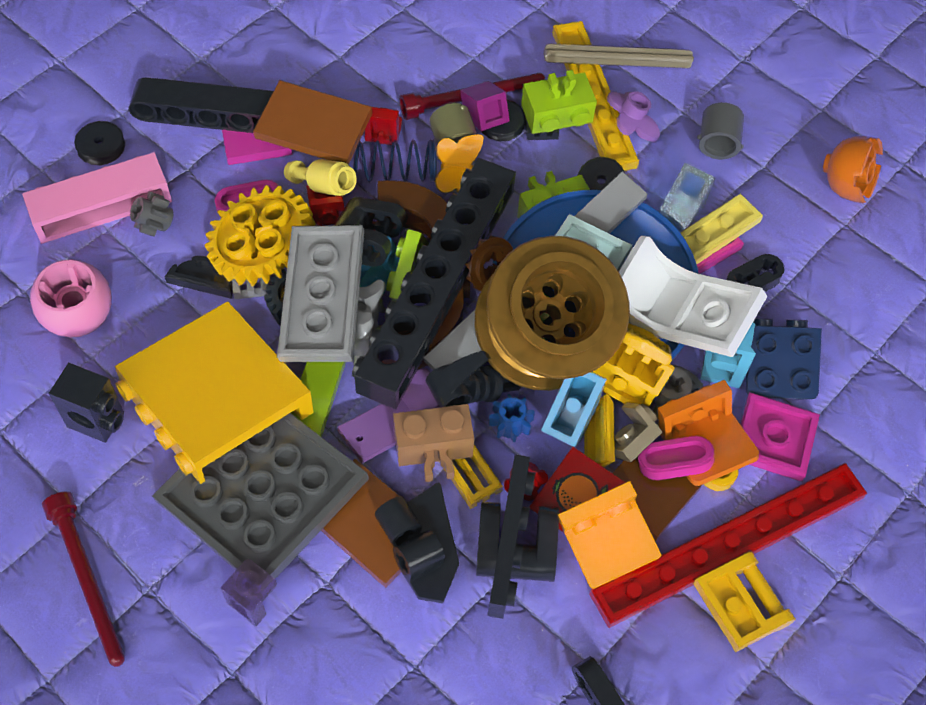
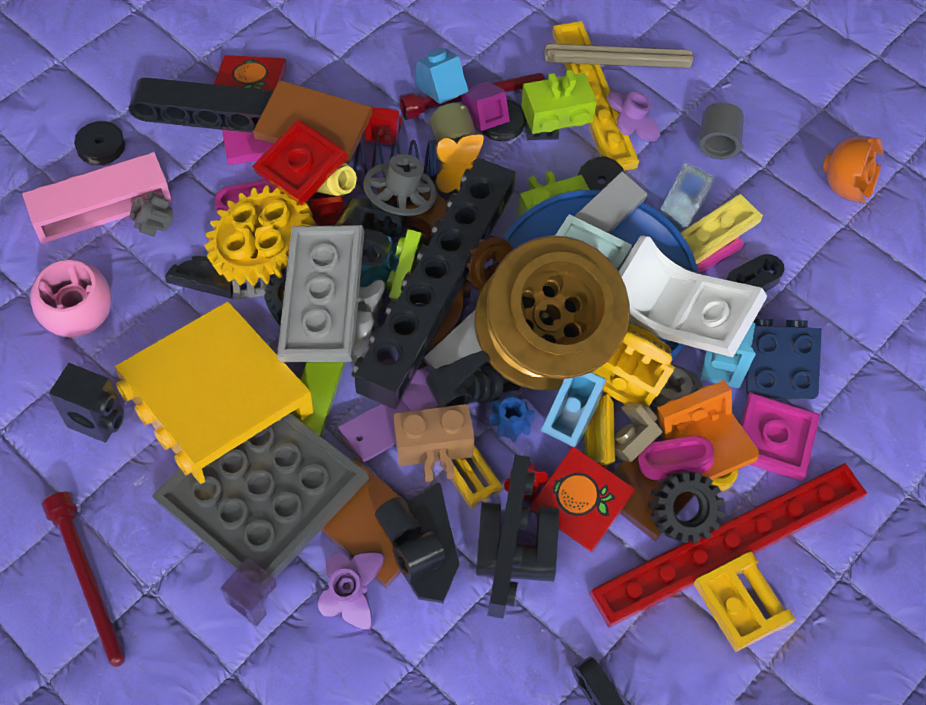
(251, 72): none -> red tile
(300, 161): none -> red tile
(349, 587): none -> medium lavender animal
(401, 180): none -> dark grey wheel
(440, 75): none -> dark azure slope
(609, 535): light orange bracket -> none
(708, 506): none -> black tyre

